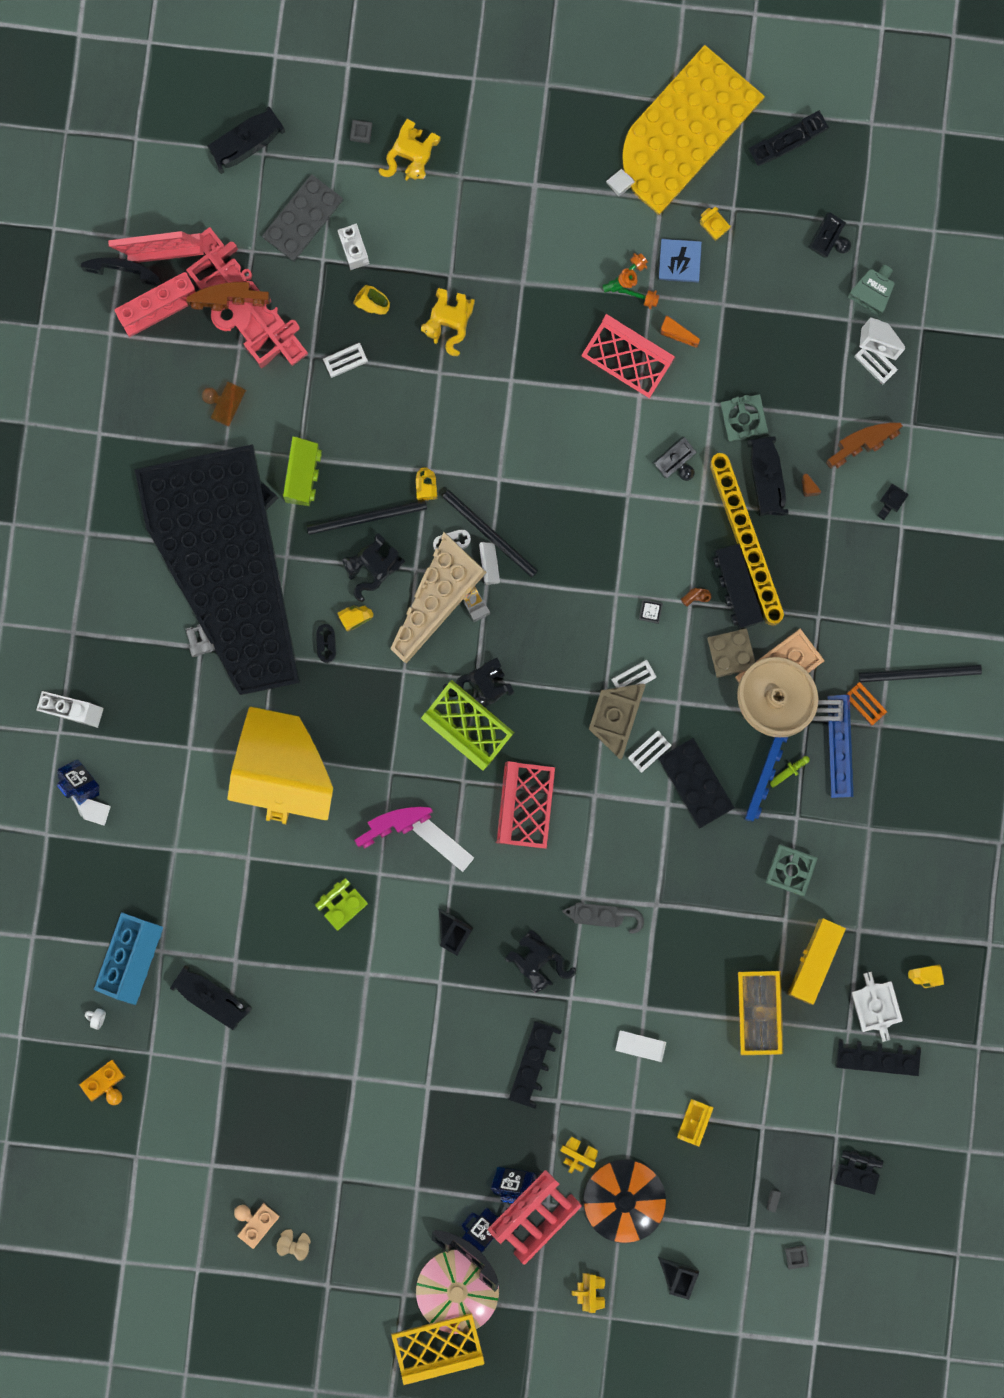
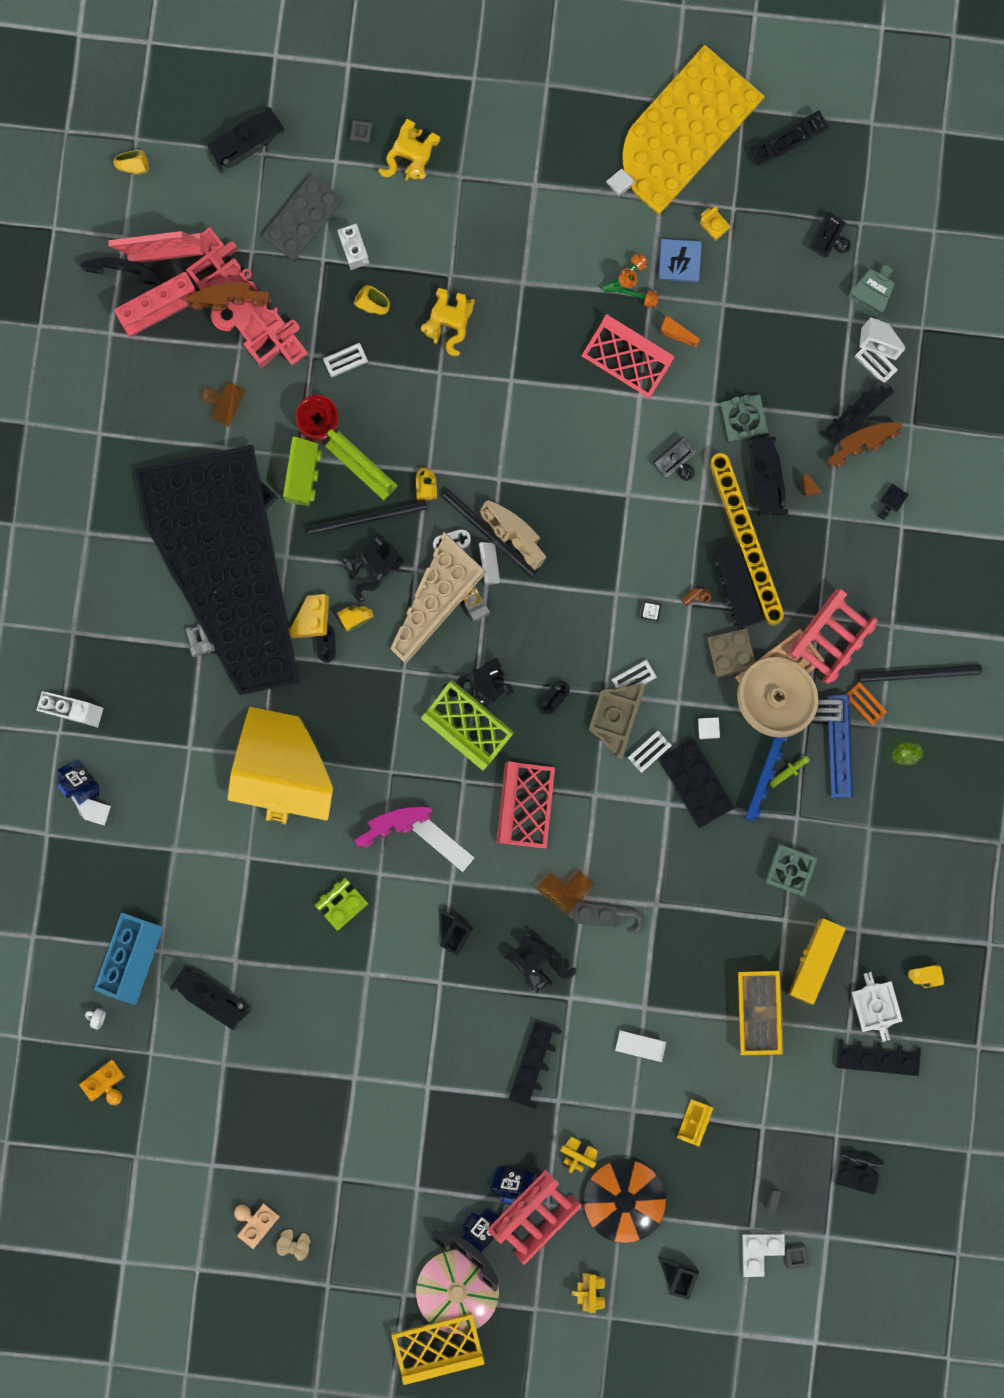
(132, 162): none -> yellow rock
(311, 617): none -> yellow wing
(314, 406): none -> red wheel
(360, 465): none -> lime fence
(510, 526): none -> tan slope
(550, 694): none -> black beam
(565, 896): none -> clear orange plate
(708, 728): none -> white tile
(756, 1247): none -> white plate
(813, 633): none -> coral fence
(857, 413): none -> black hinge
(907, 753): none -> clear neon green rock

